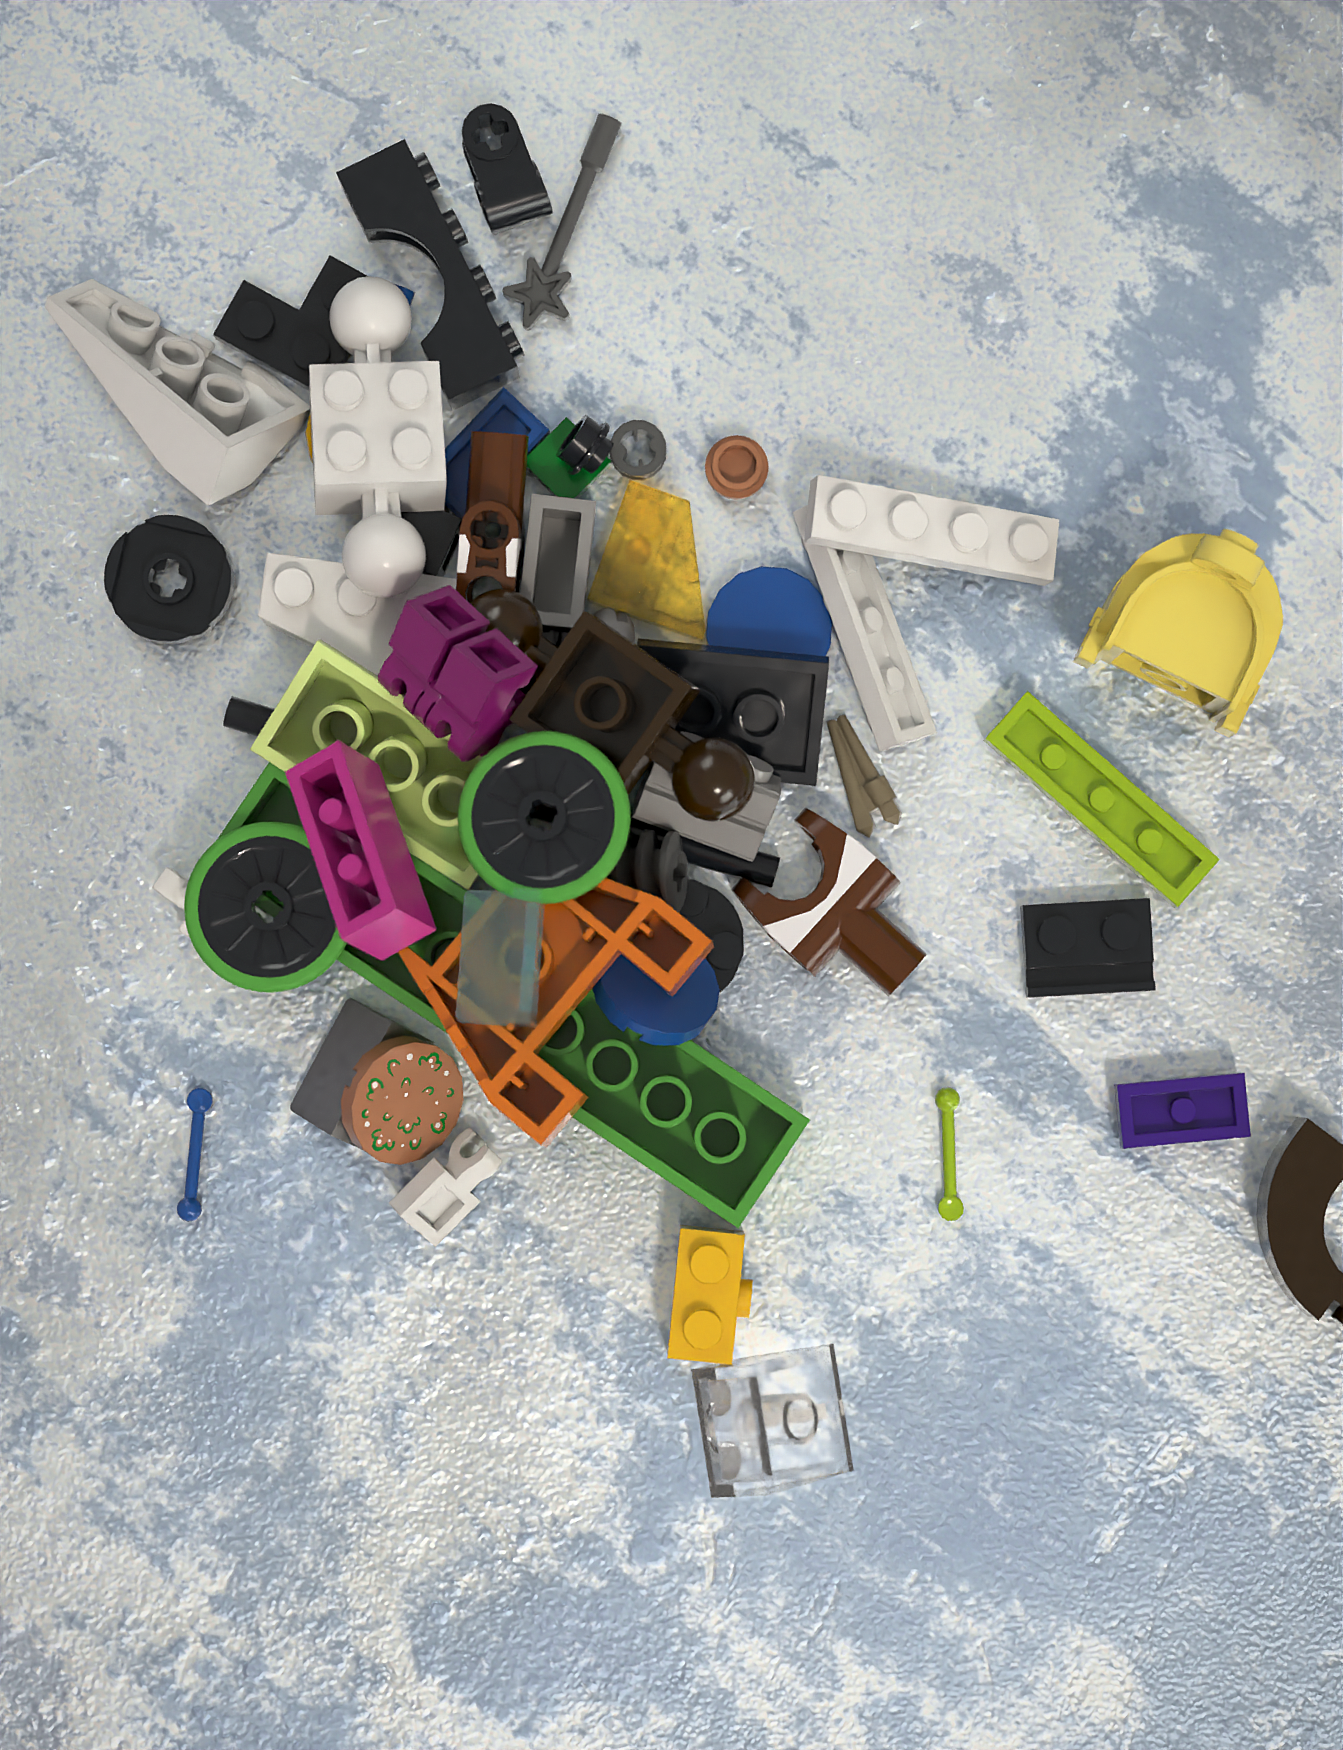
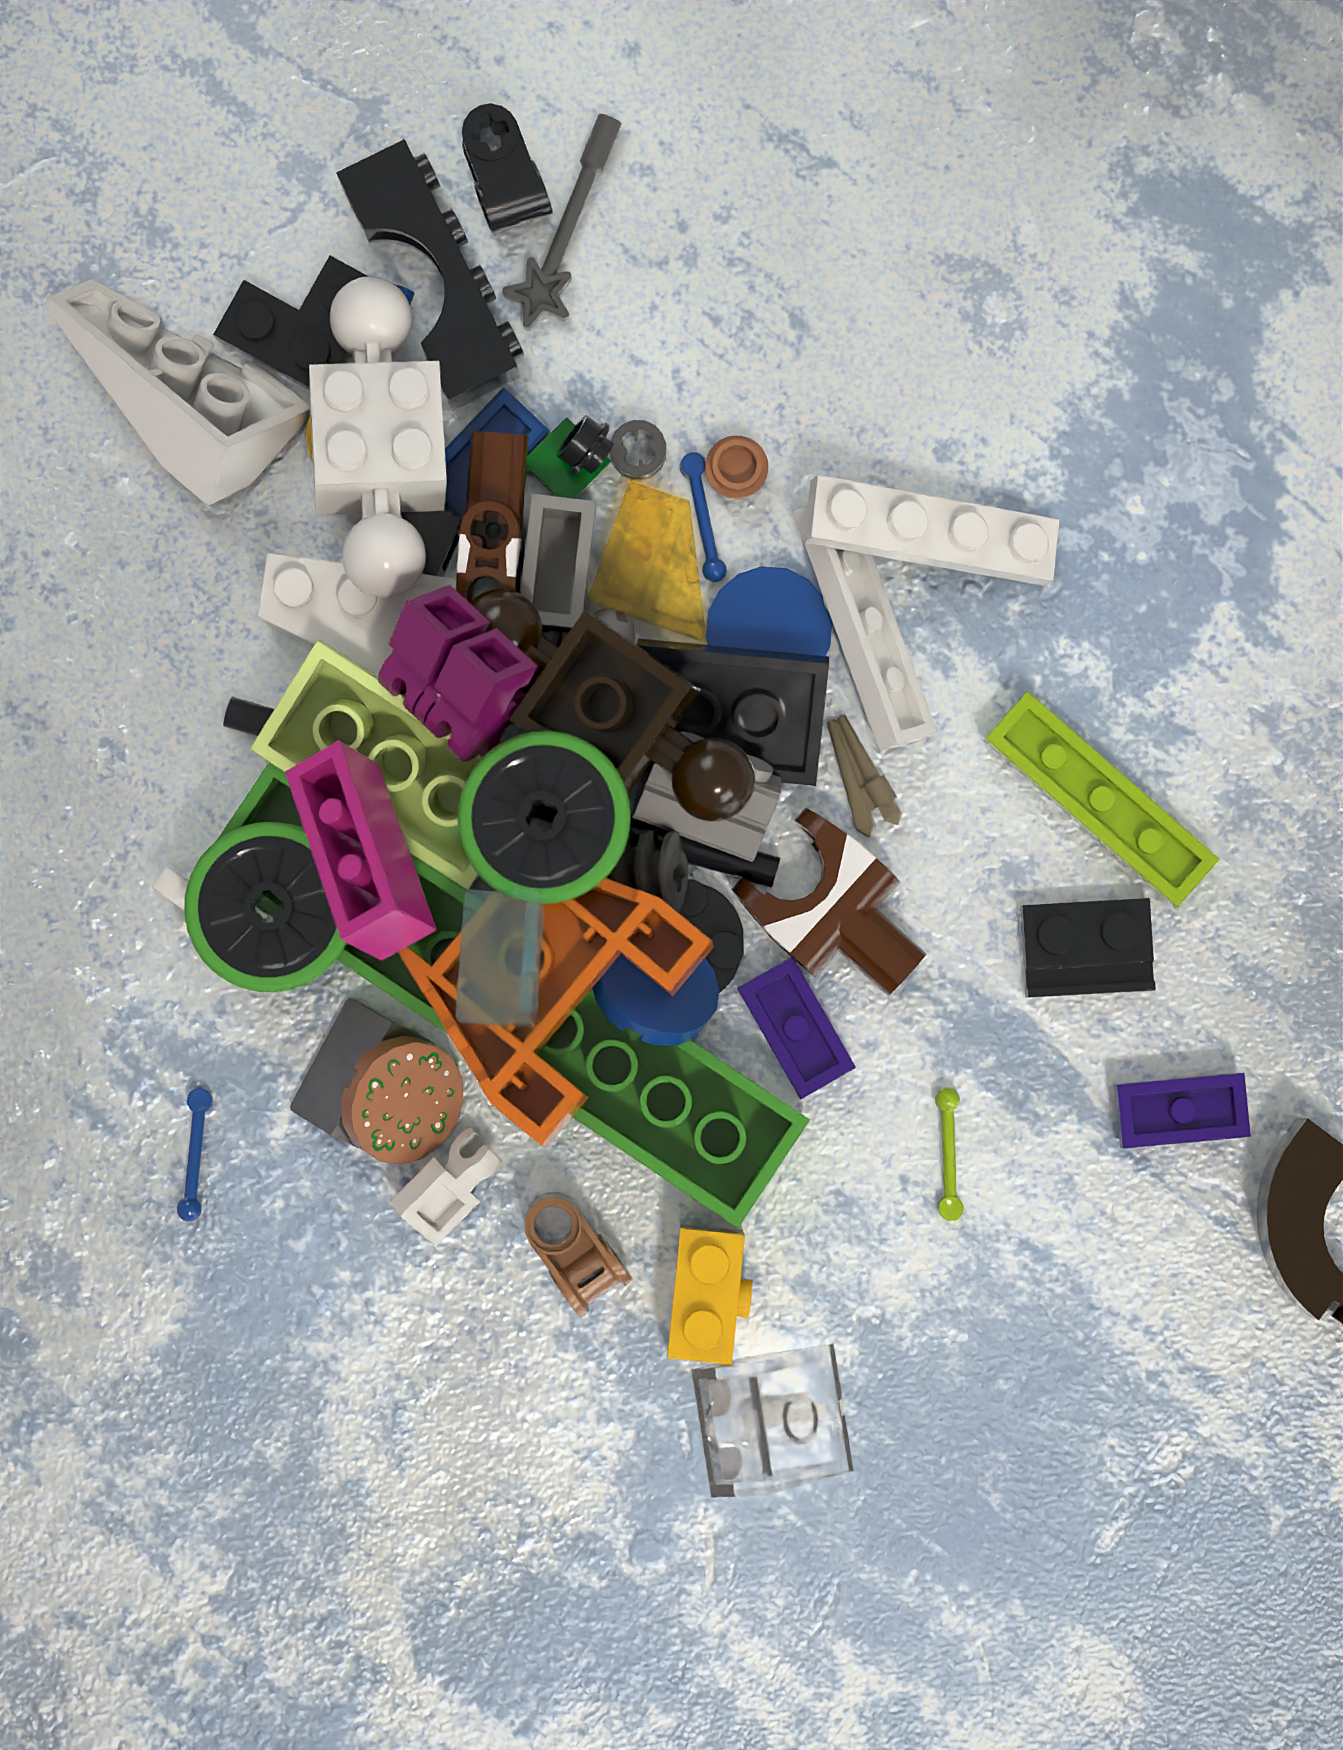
(151, 548): black plate -> none
(575, 1255): none -> medium nougat piece
(692, 468): none -> blue hinge
(796, 1028): none -> dark purple plate
(1193, 622): light yellow animal -> none

